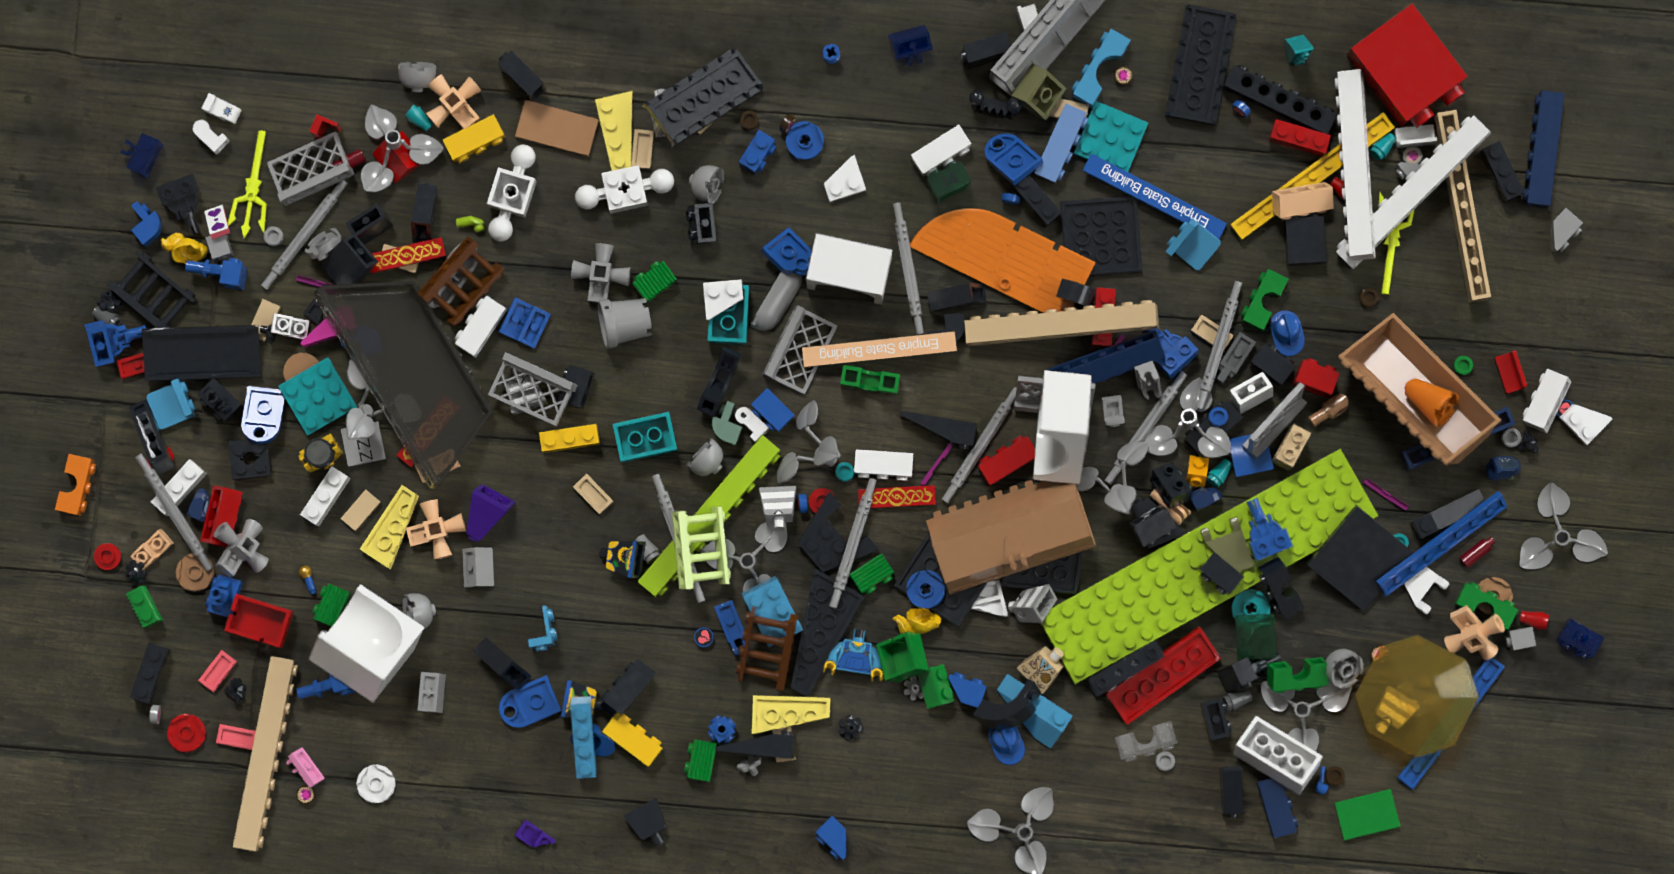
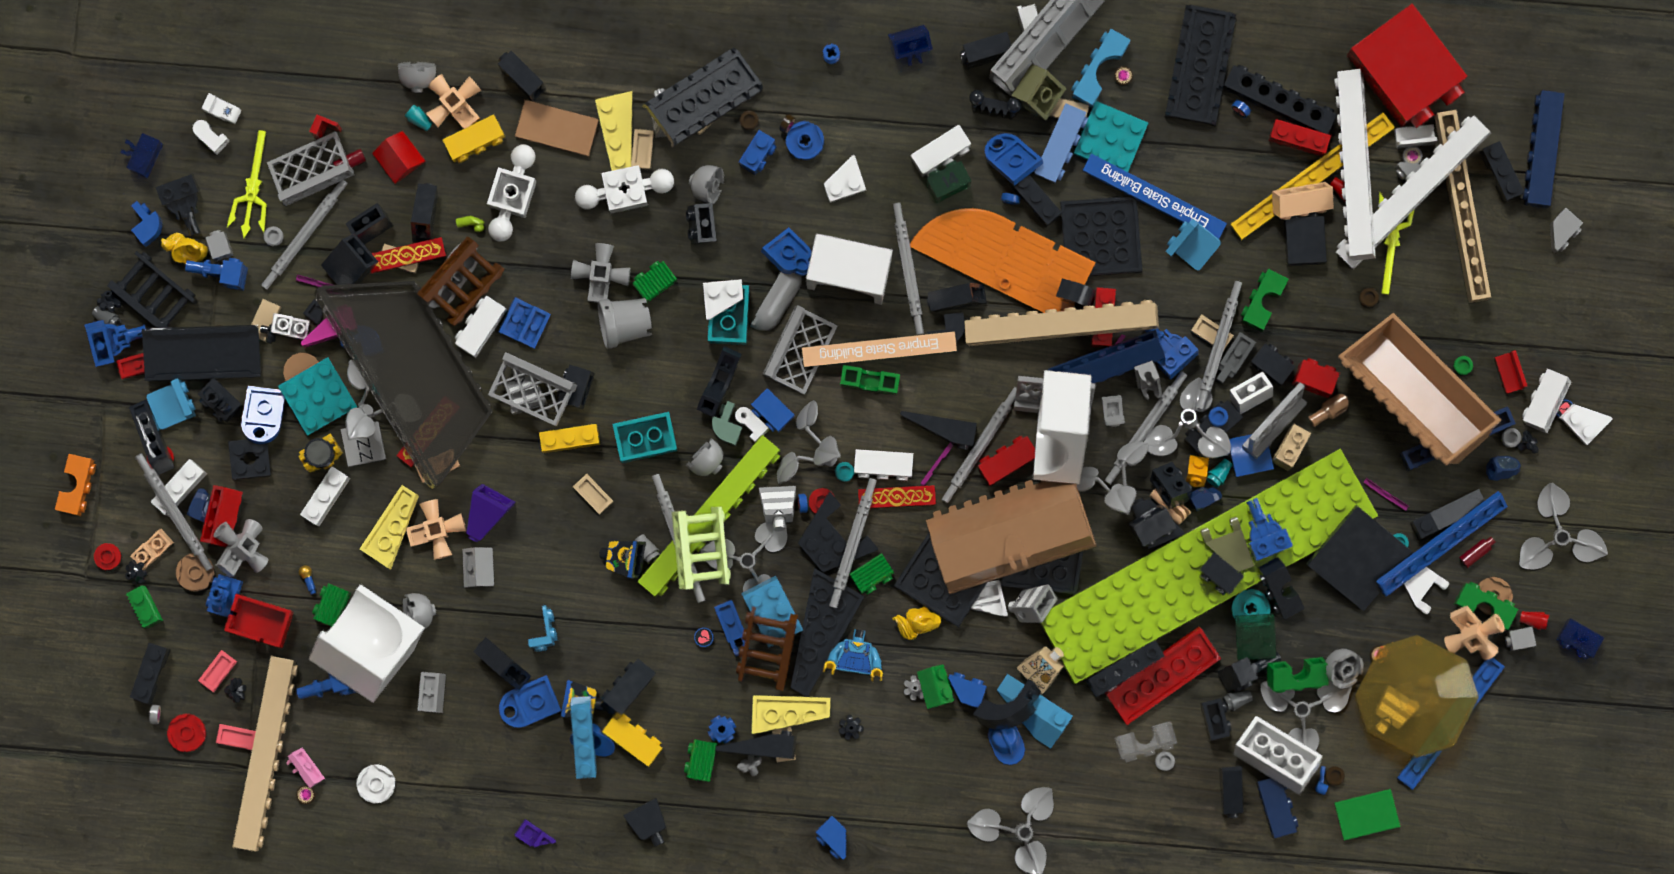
(217, 222): tile -> none
(323, 244): light grey plate -> none
(360, 510): tan tile -> none
(383, 123): light grey plant -> none
(902, 659): green piece -> none
(915, 592): blue plate -> none
(1287, 333): blue piece -> none
(1297, 49): teal slope -> none
(1382, 147): teal cone -> none
(1432, 400): orange cone -> none

